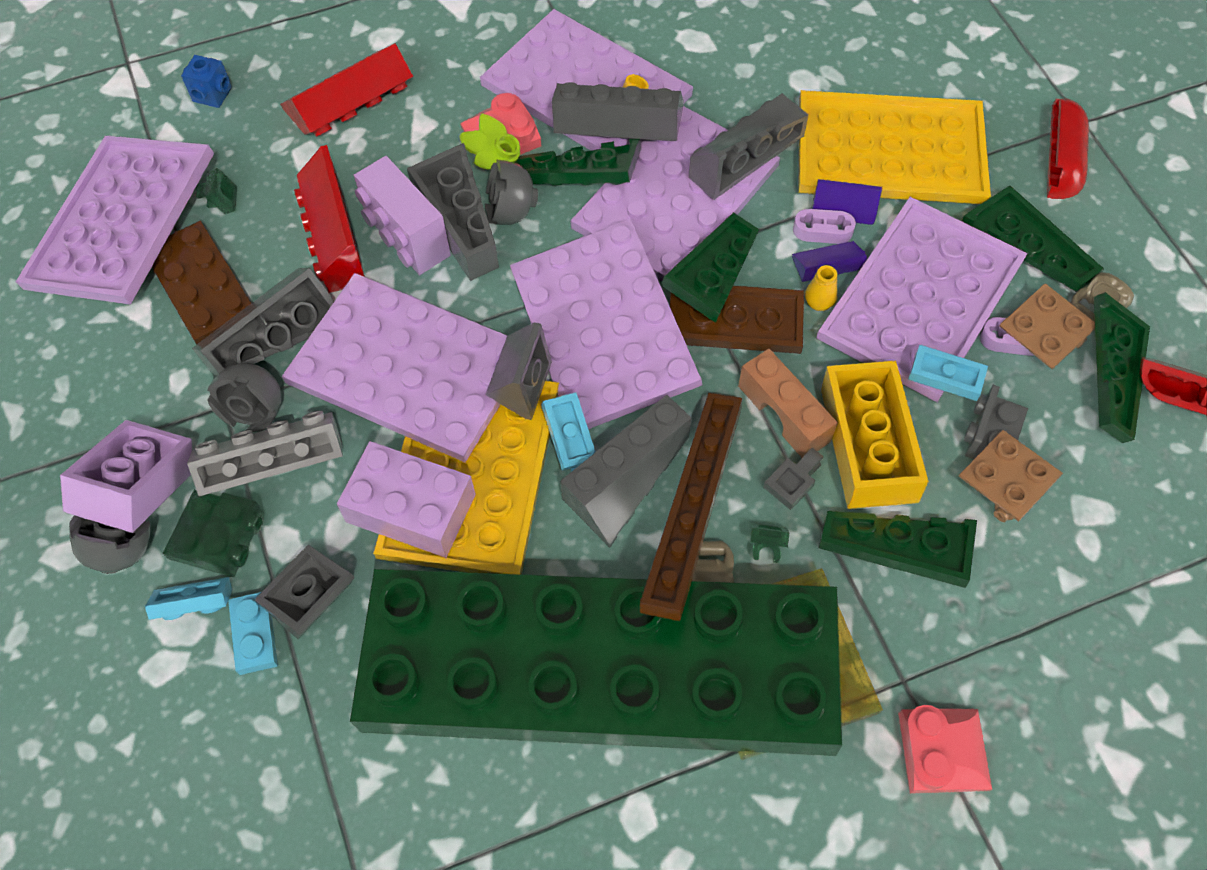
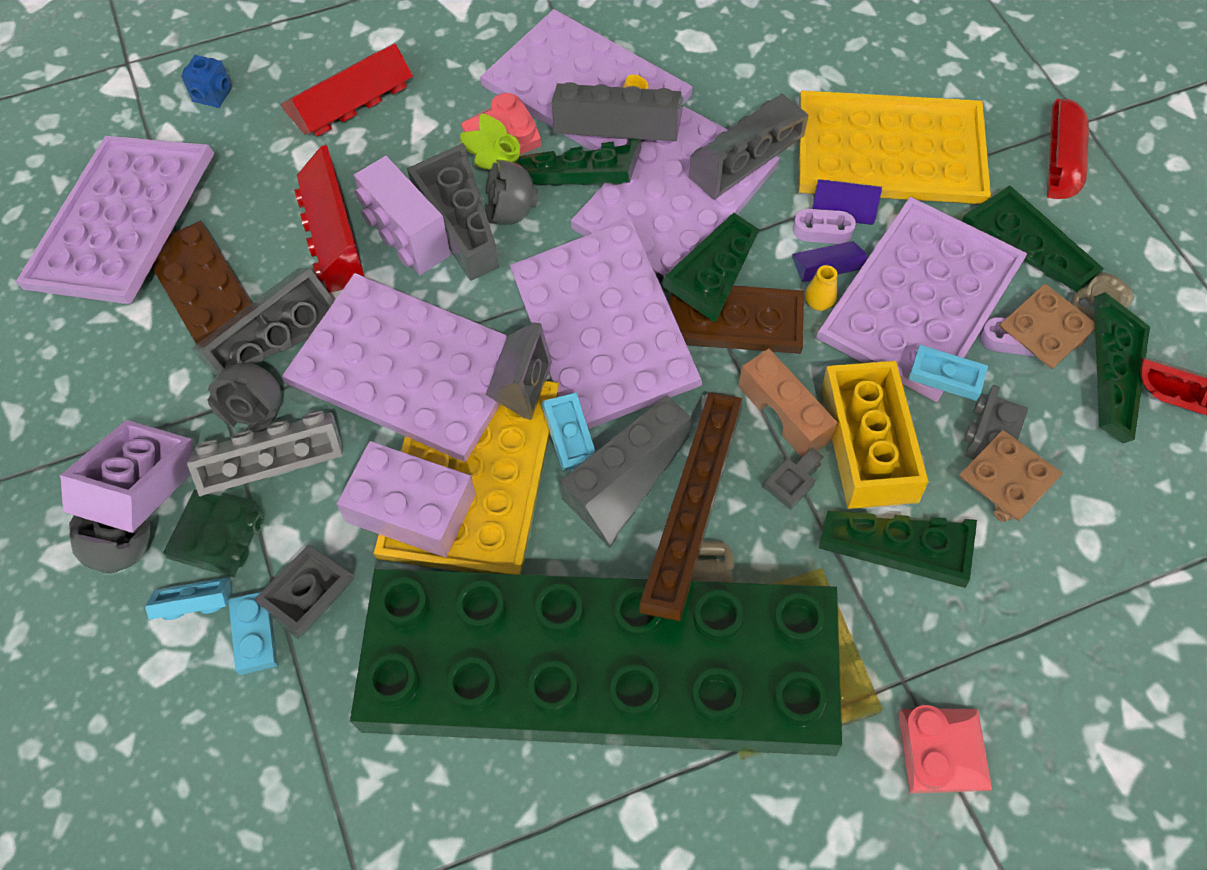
(219, 191): clear green tile -> none
(770, 537): clear green tile -> none

